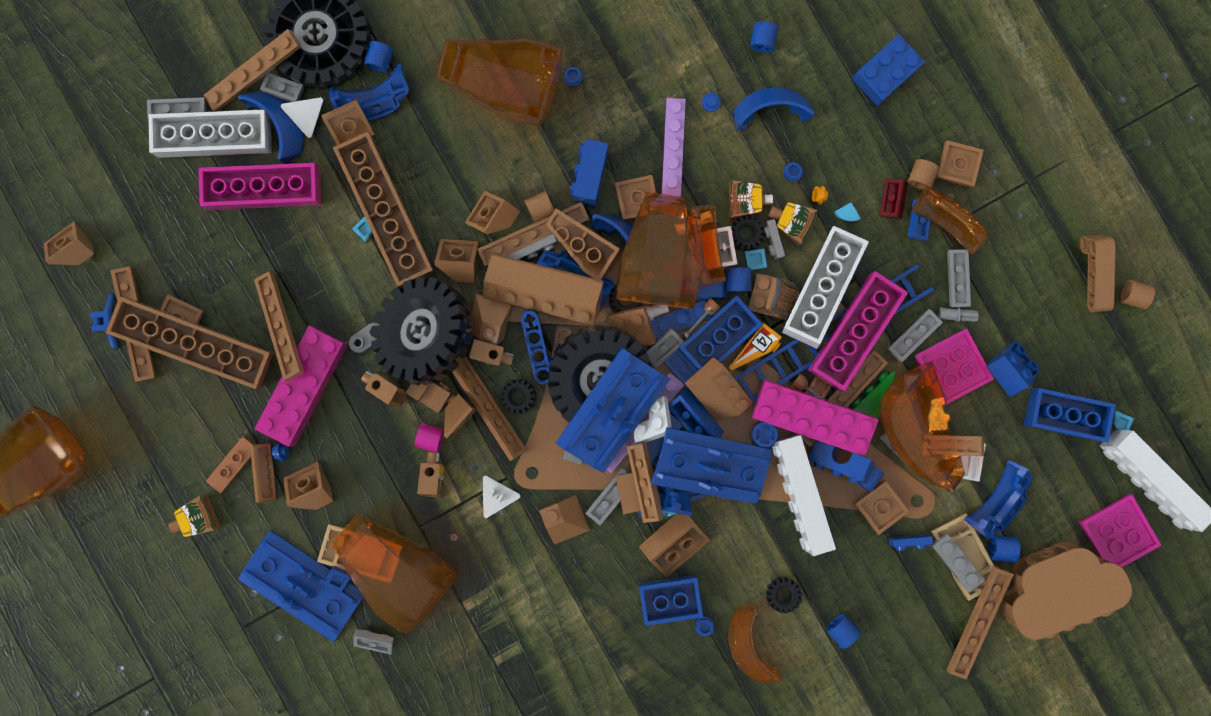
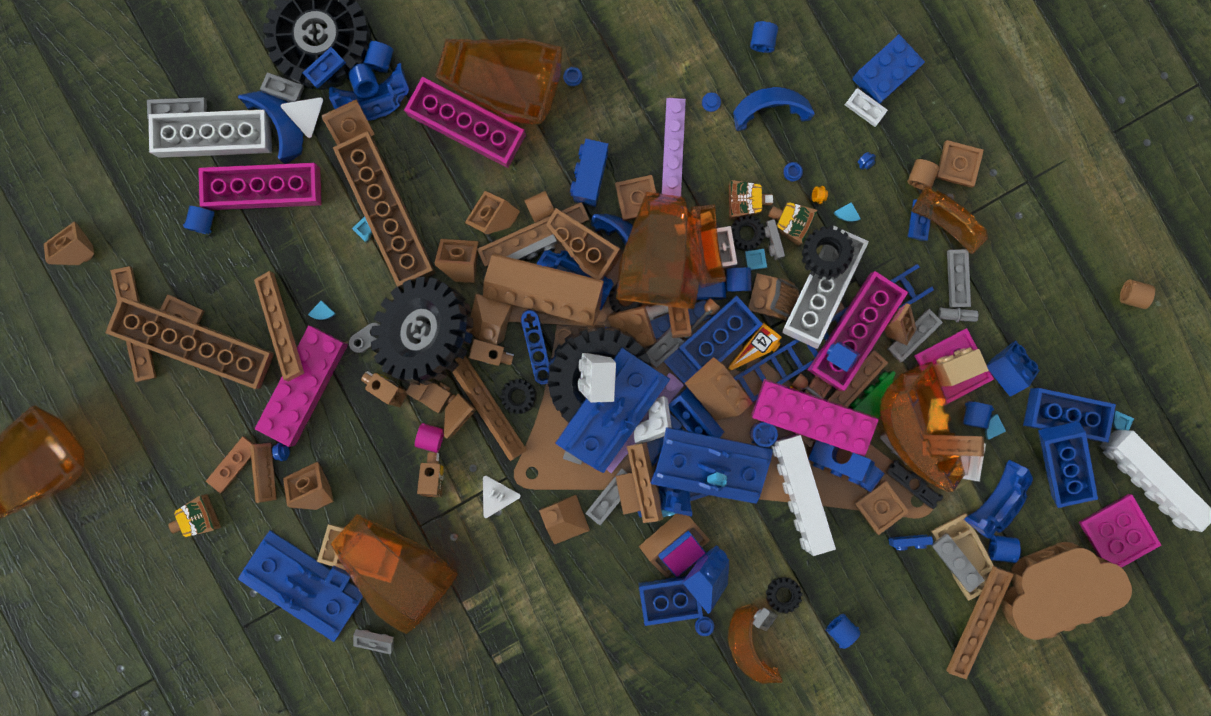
(106, 315): blue piece -> none
(199, 220): none -> blue piece
(252, 70): medium nougat plate -> none
(322, 312): none -> medium azure tile
(324, 67): none -> blue plate
(363, 81): none -> blue piece
(465, 122): none -> dark pink brick
(597, 377): none -> white slope
(679, 322): none -> medium nougat plate
(682, 554): none -> dark pink tile
(709, 578): none -> blue slope
(717, 479): none -> medium azure tile
(764, 618): none -> light grey plate
(827, 237): none -> black tyre
(842, 356): none -> blue brick
(866, 107): none -> white plate
(866, 161): none -> blue plate
(893, 198): dark red slope -> none
(901, 325): none -> medium nougat slope
(903, 477): none -> black piece
(961, 367): none -> tan brick
(977, 414): none -> blue piece
(995, 427): none -> medium azure tile
(1068, 464): none -> blue brick
(1101, 271): medium nougat beam -> none

